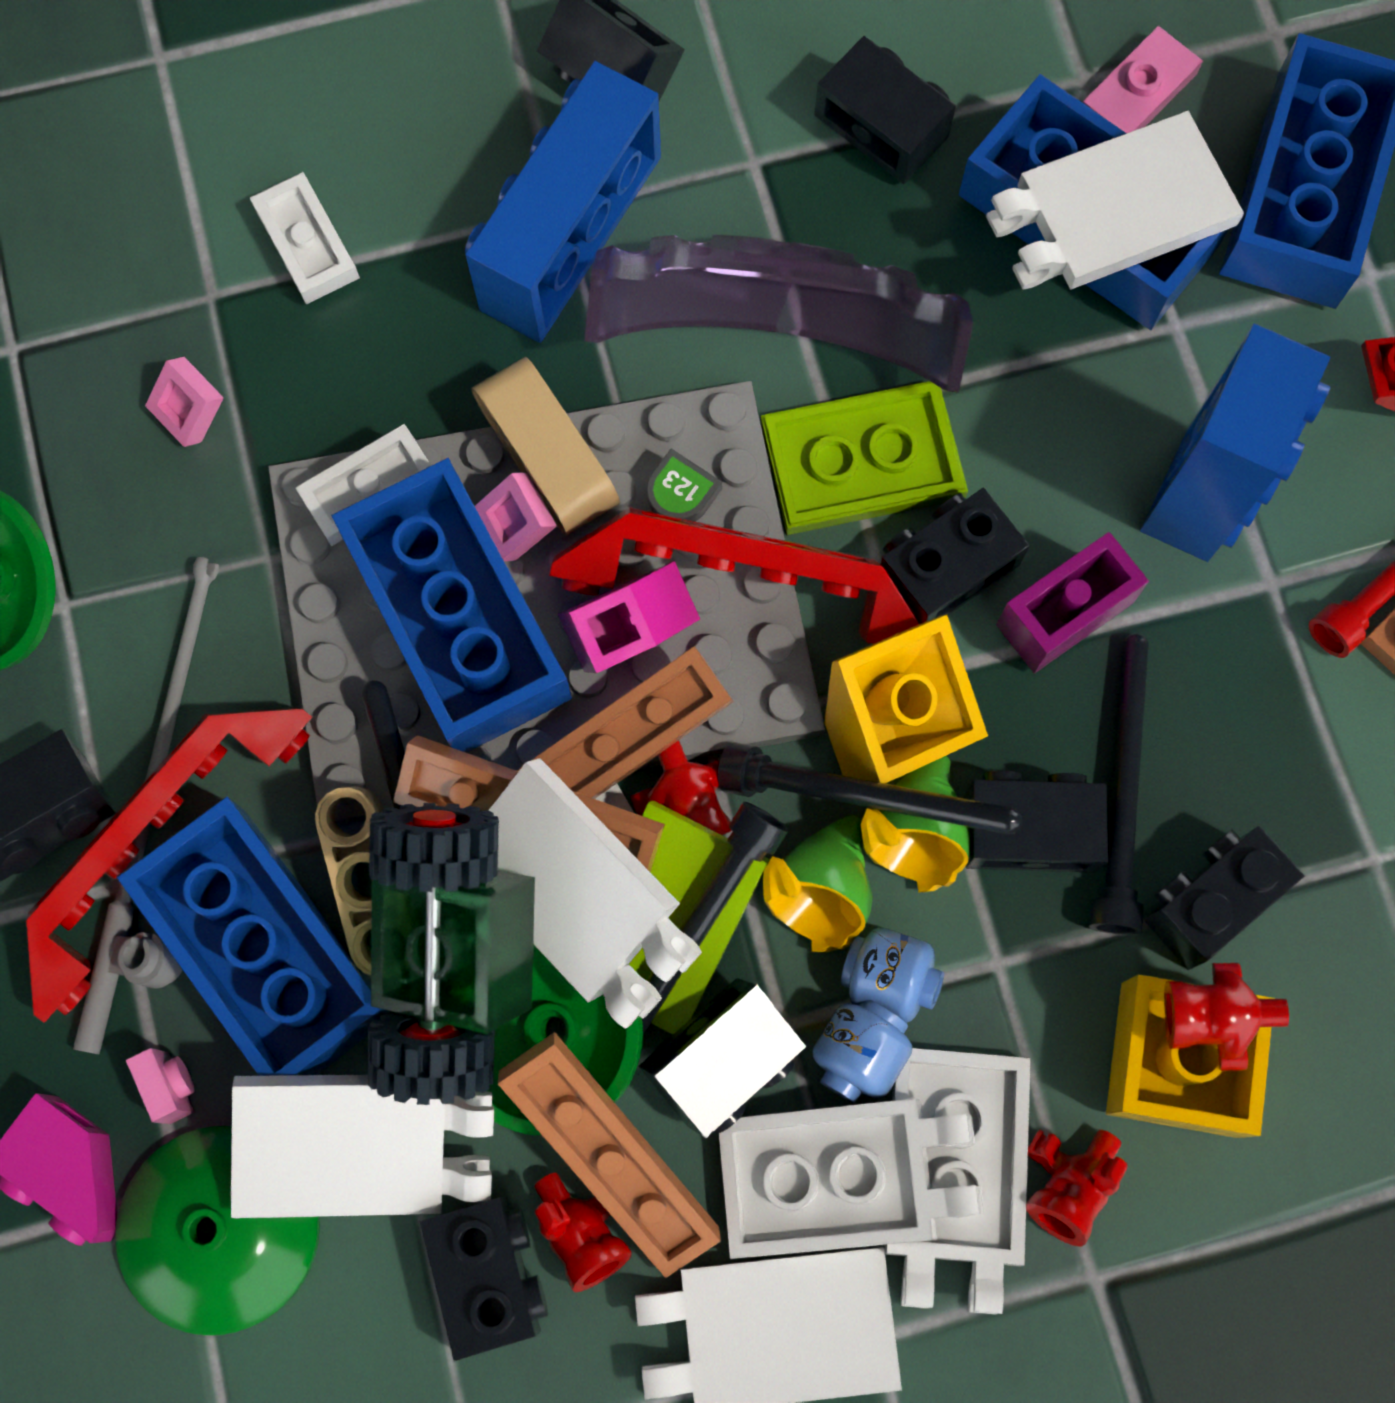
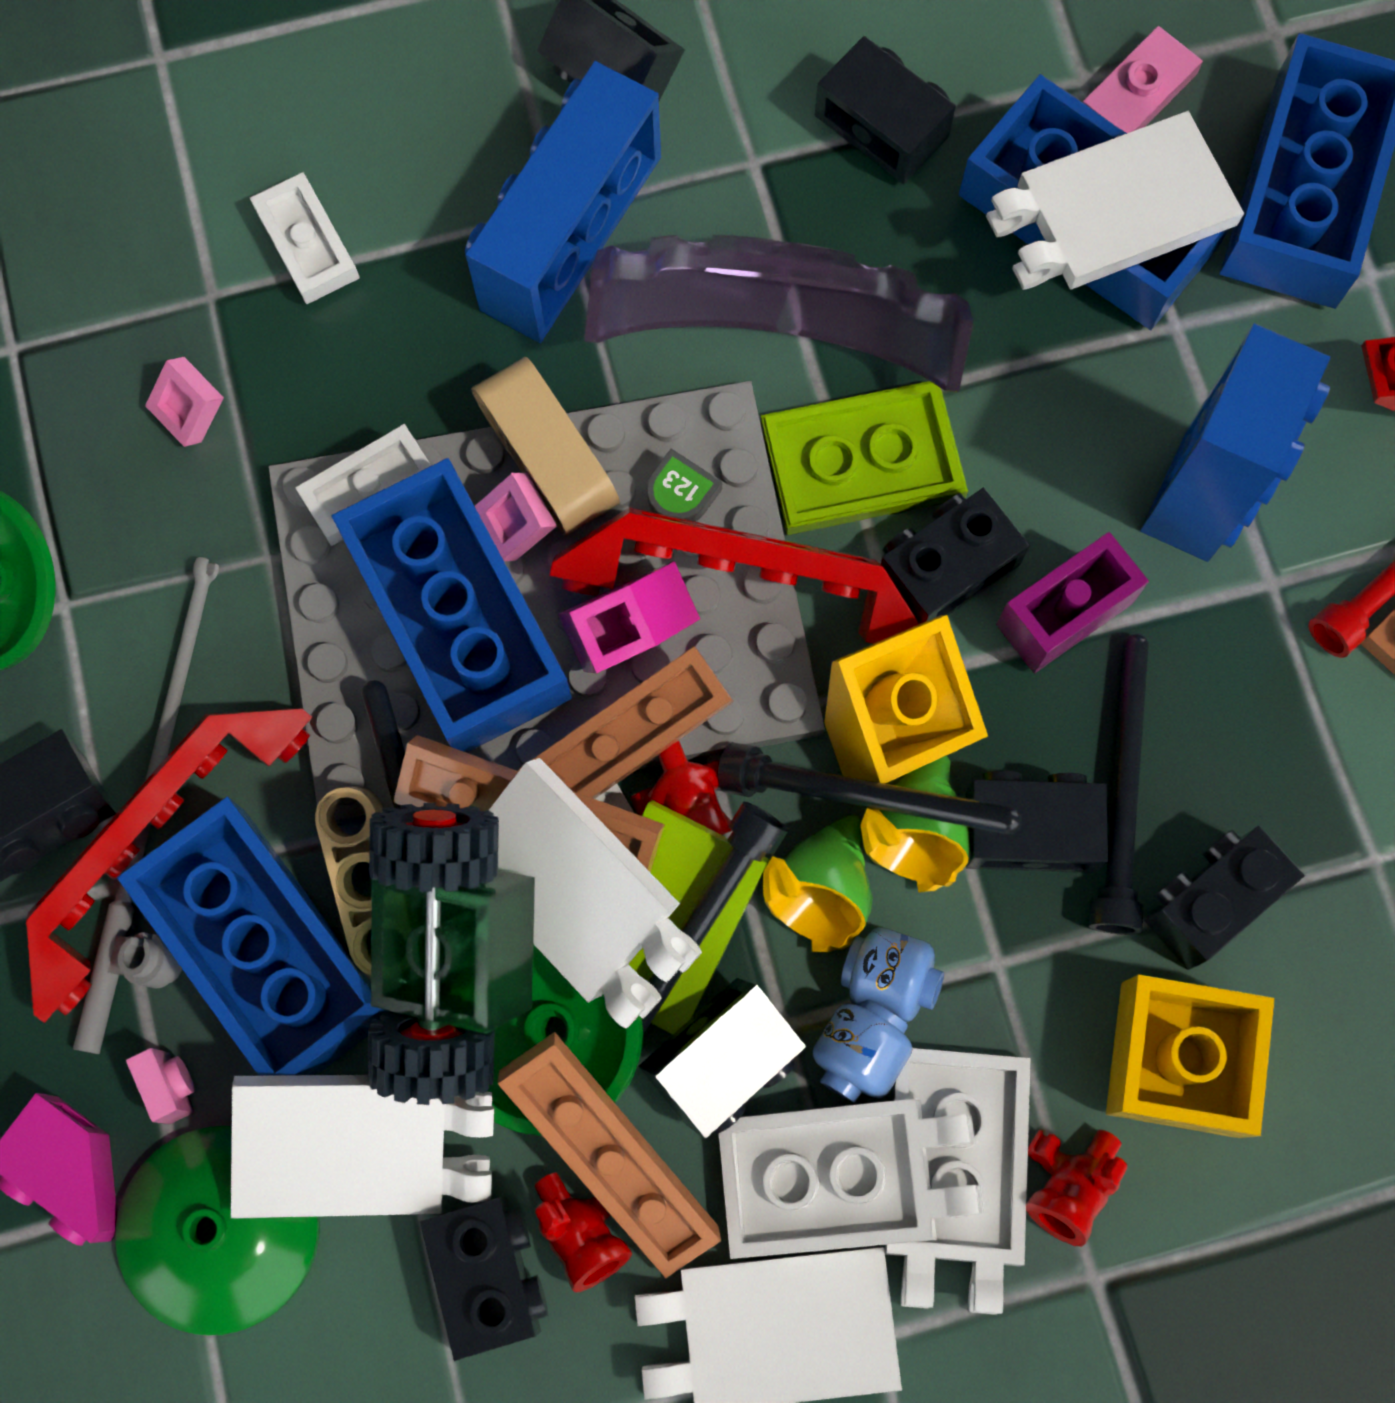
(1220, 1015): red piece -> none

